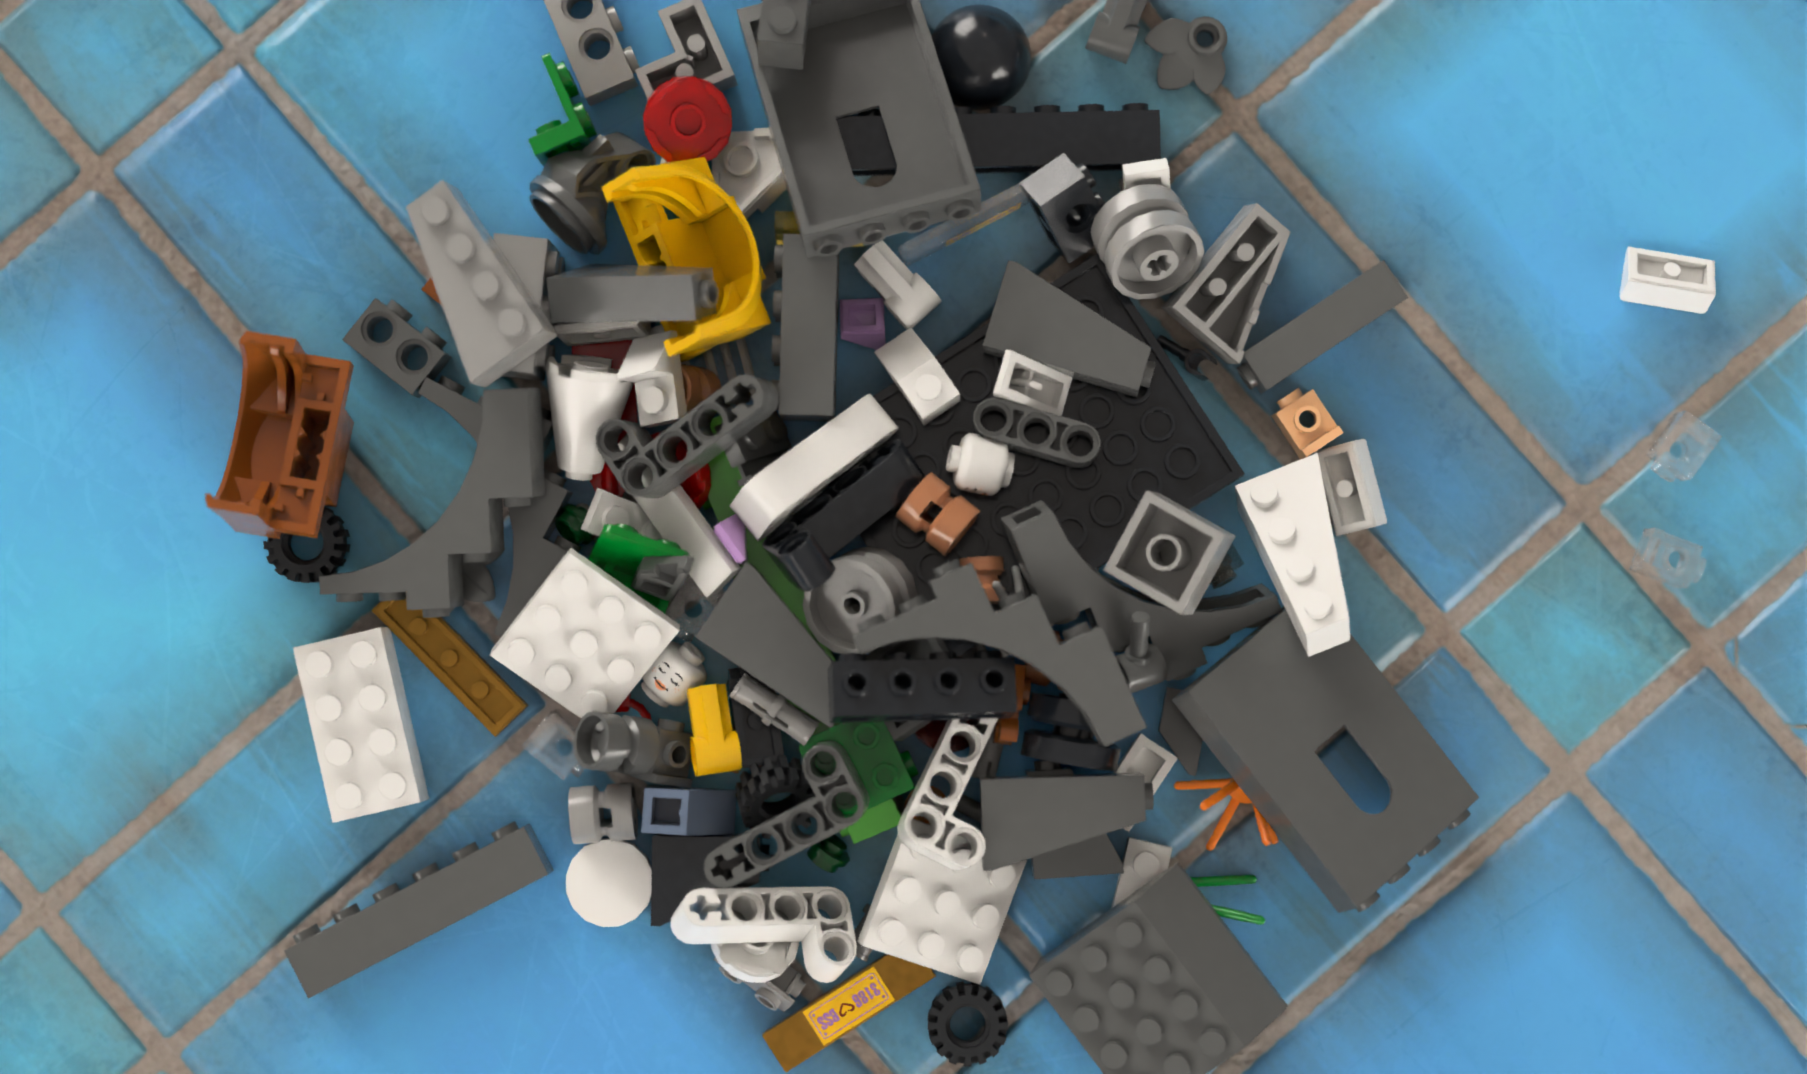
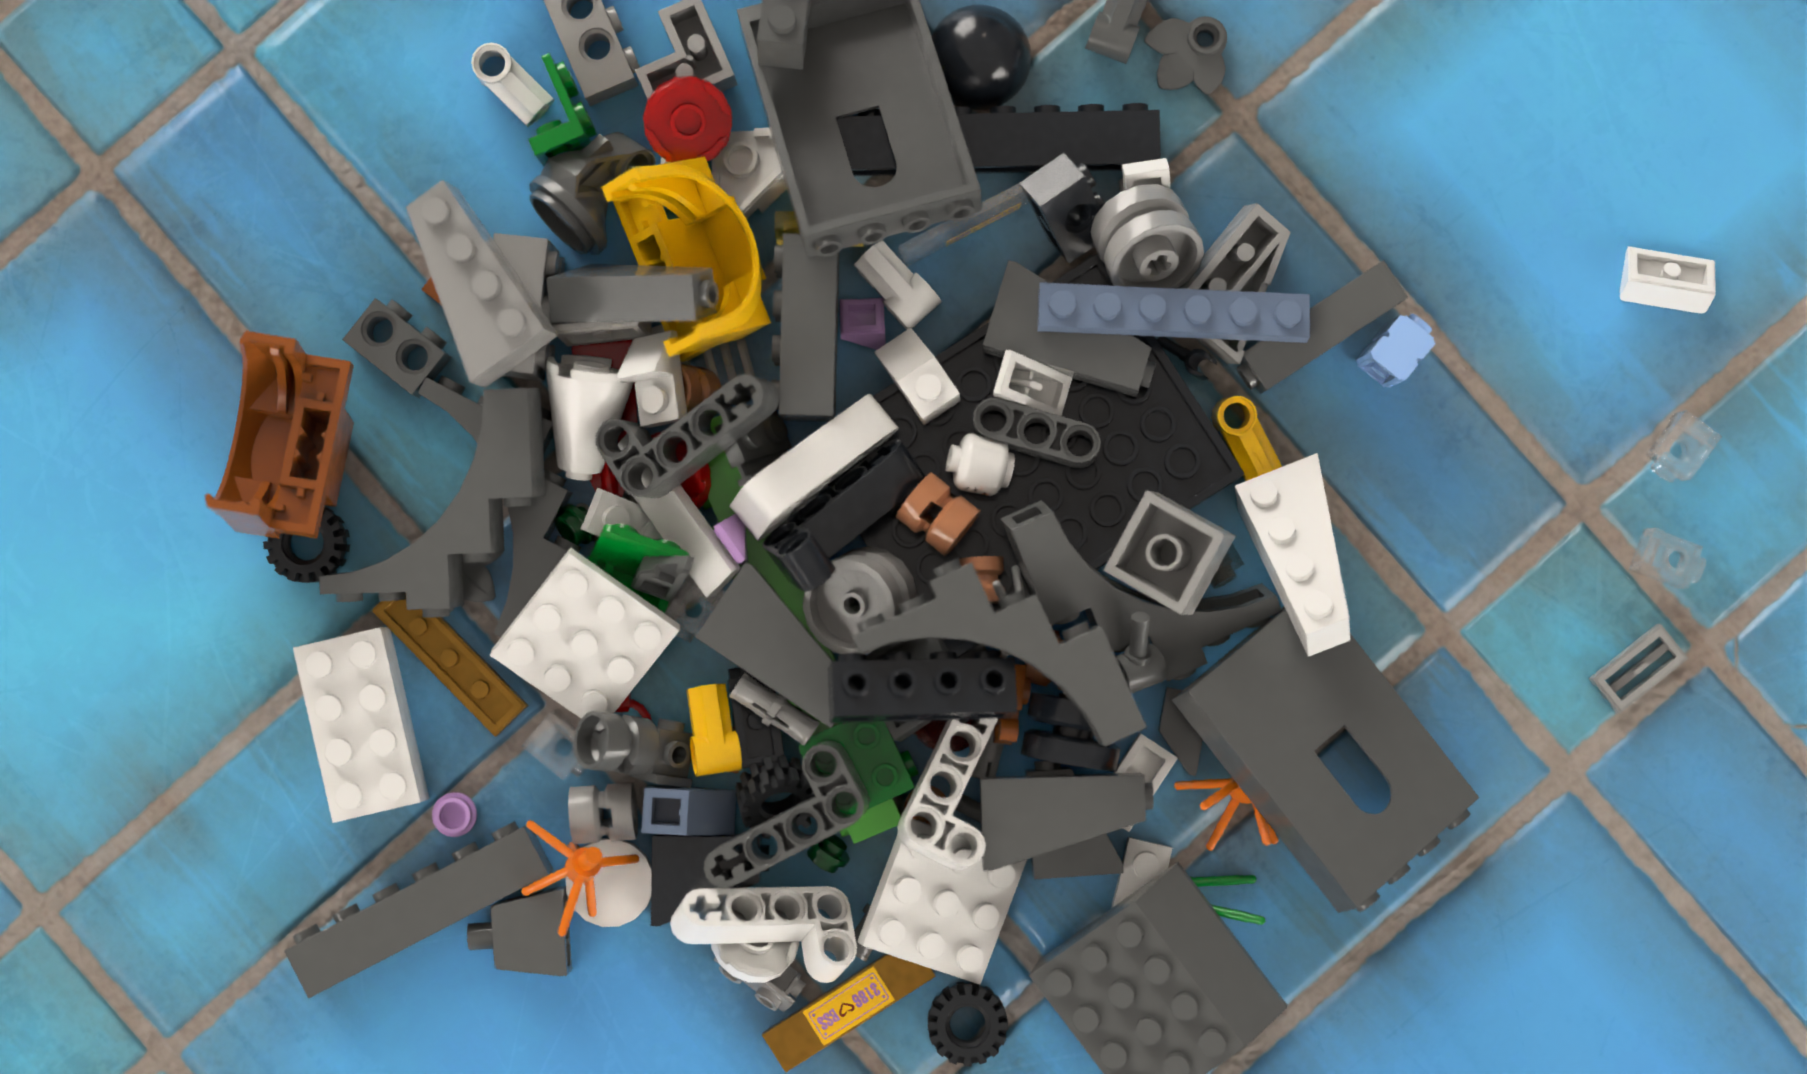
(454, 814): none -> lavender plate
(513, 85): none -> white piece
(526, 934): none -> dark grey torso
(580, 868): none -> orange plant
(673, 673): white head -> none
(1173, 312): none -> sand blue plate
(1248, 441): none -> yellow piece
(1303, 439): light nougat brick -> none
(1351, 487): white slope -> none
(1396, 350): none -> light blue brick
(1609, 691): none -> light grey tile

